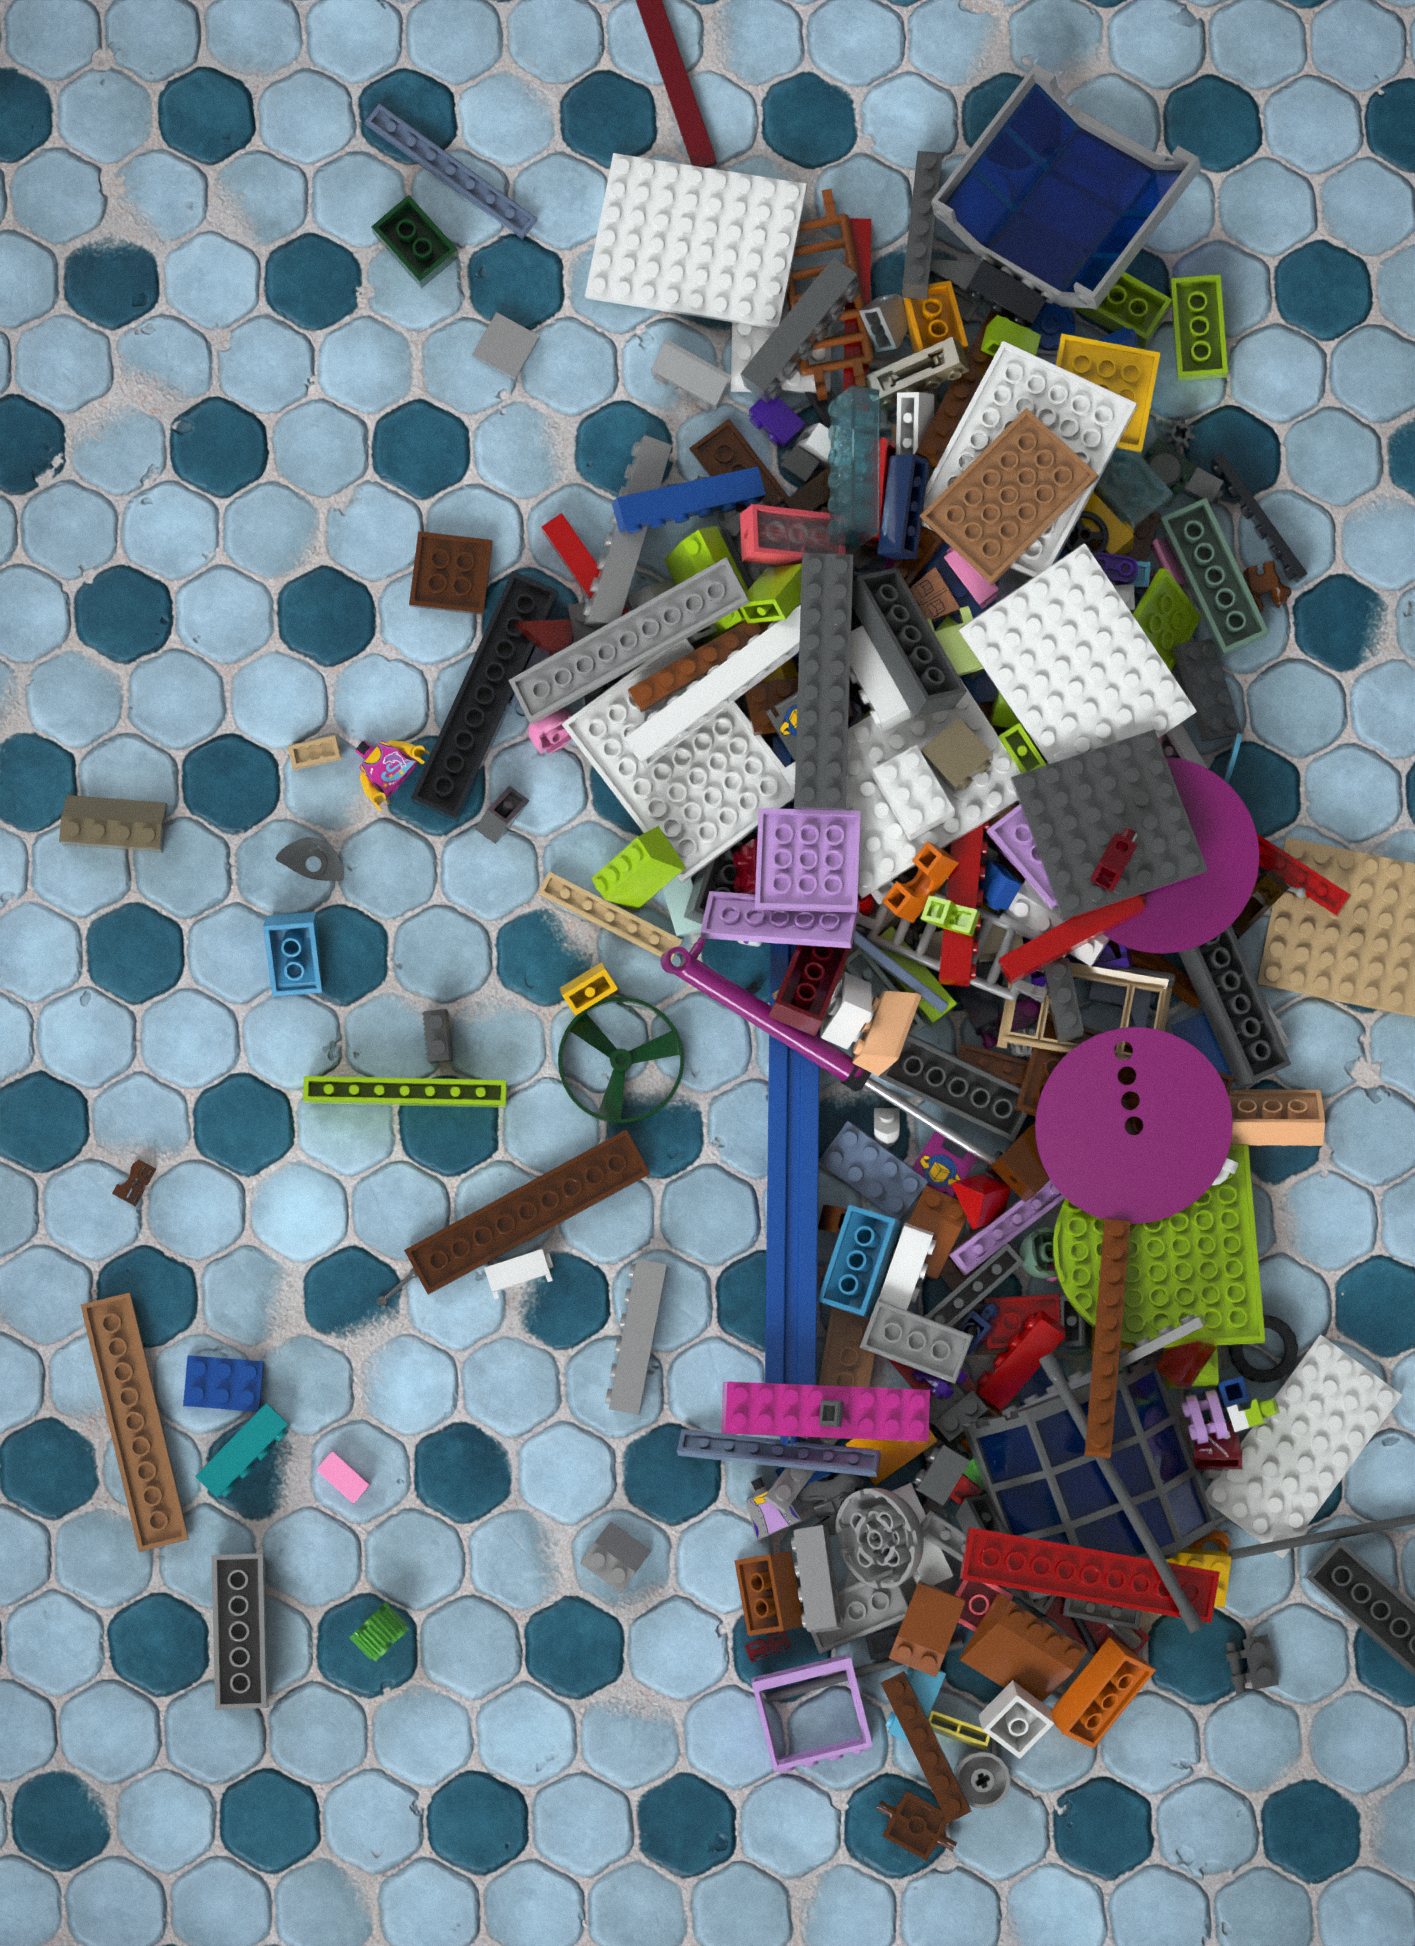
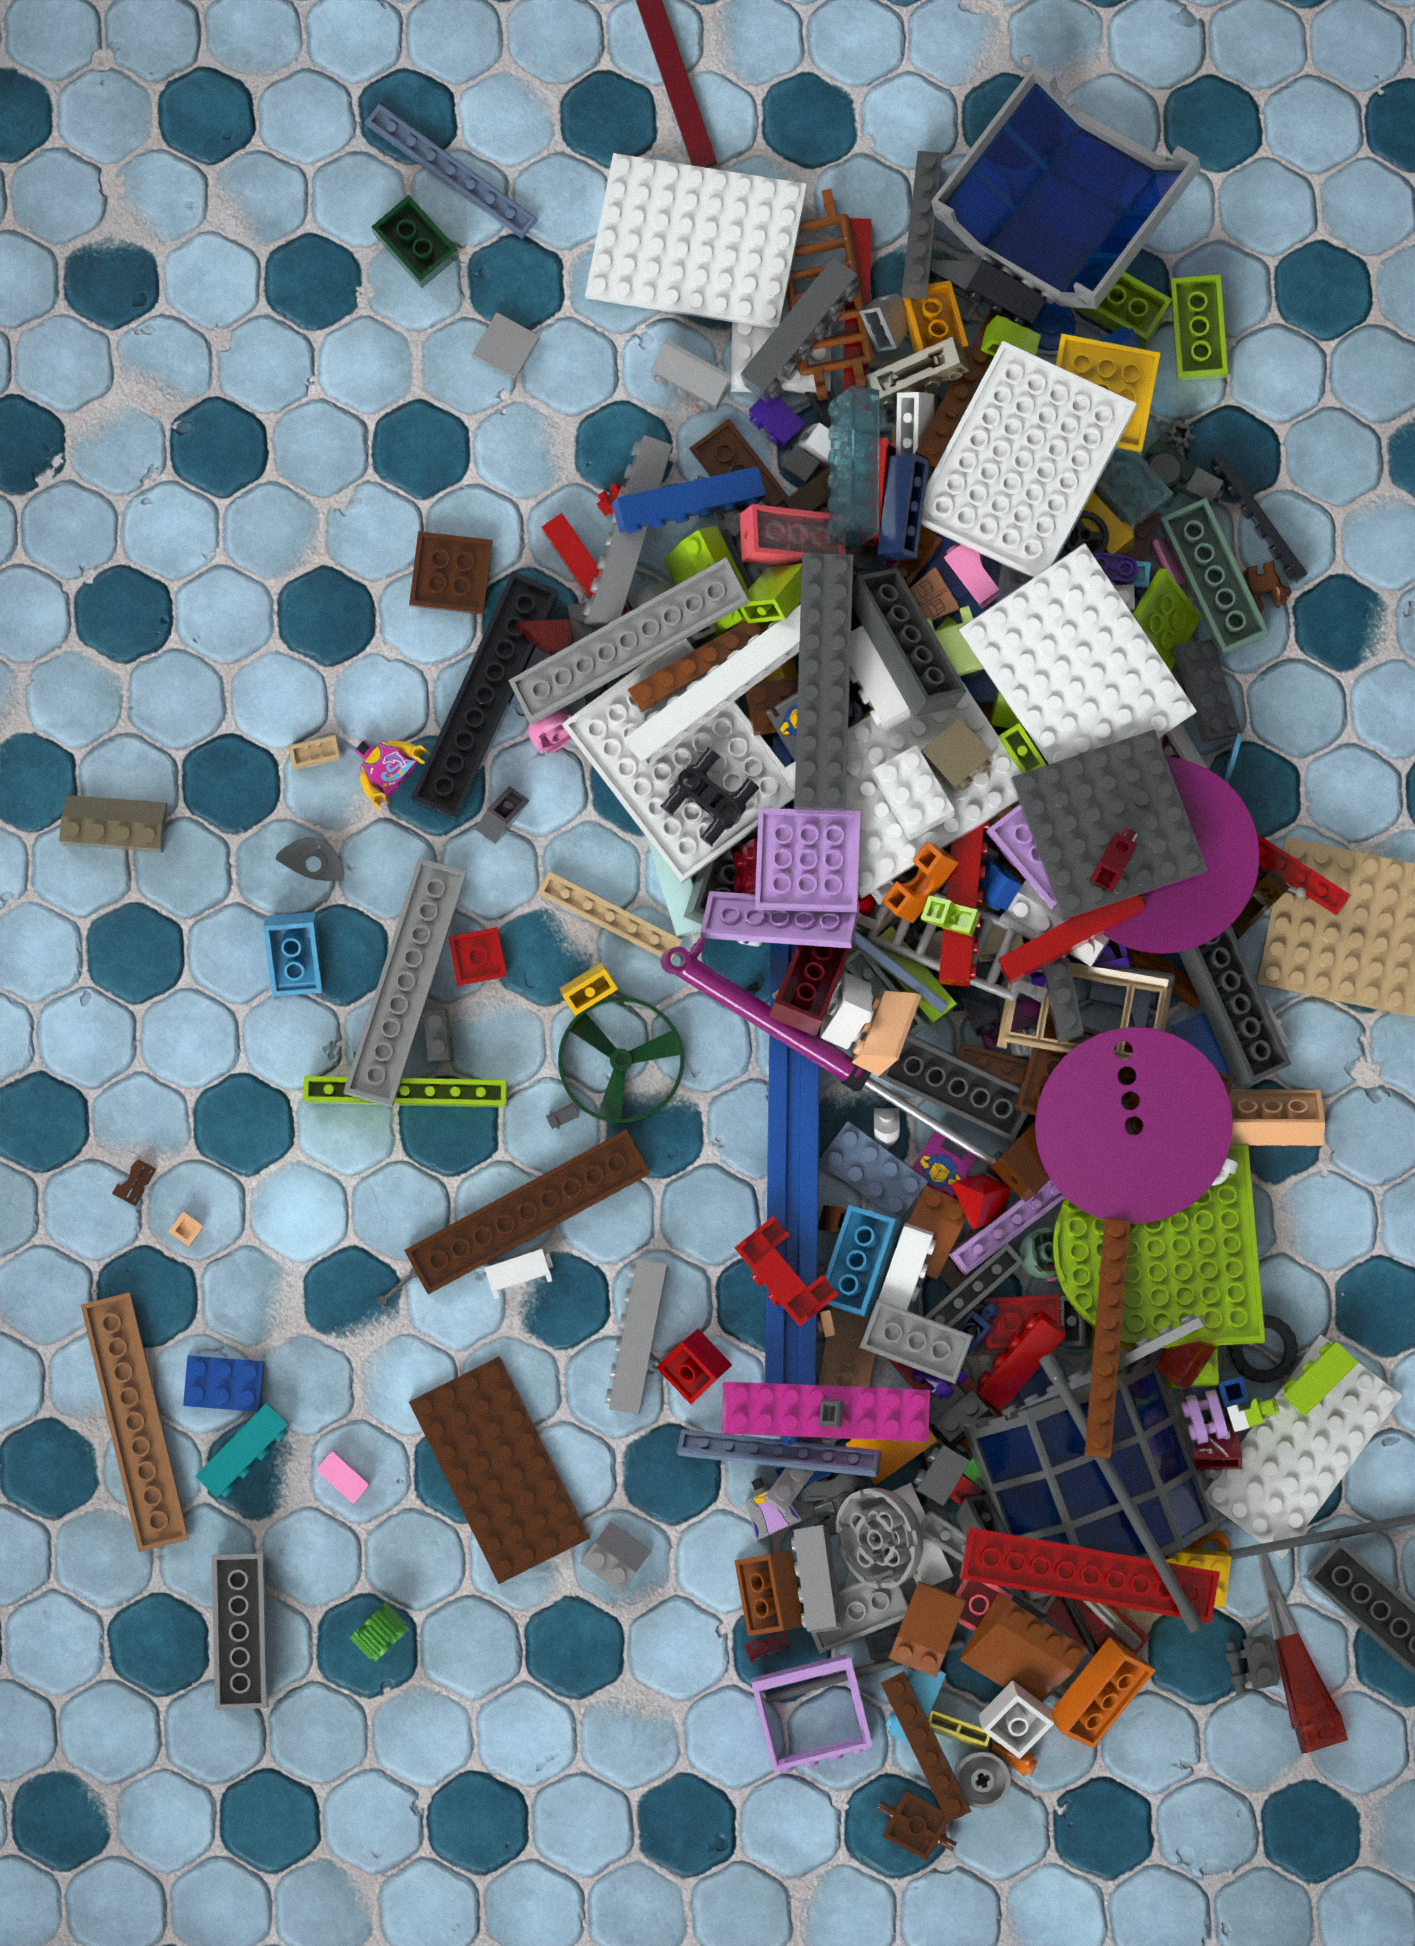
(186, 1229): none -> light nougat plate
(405, 982): none -> light grey plate
(477, 956): none -> red plate
(499, 1470): none -> reddish brown plate
(562, 1116): none -> dark grey pin
(606, 500): none -> red piece
(639, 870): lime slope -> none
(694, 1366): none -> red slope
(709, 796): none -> black piece
(779, 1278): none -> red bracket
(826, 1324): none -> light nougat plate
(1009, 496): medium nougat plate -> none
(1024, 1765): none -> orange cone
(1102, 1613): dark grey tile -> none
(1307, 1698): none -> clear red plate
(1318, 1378): none -> lime brick

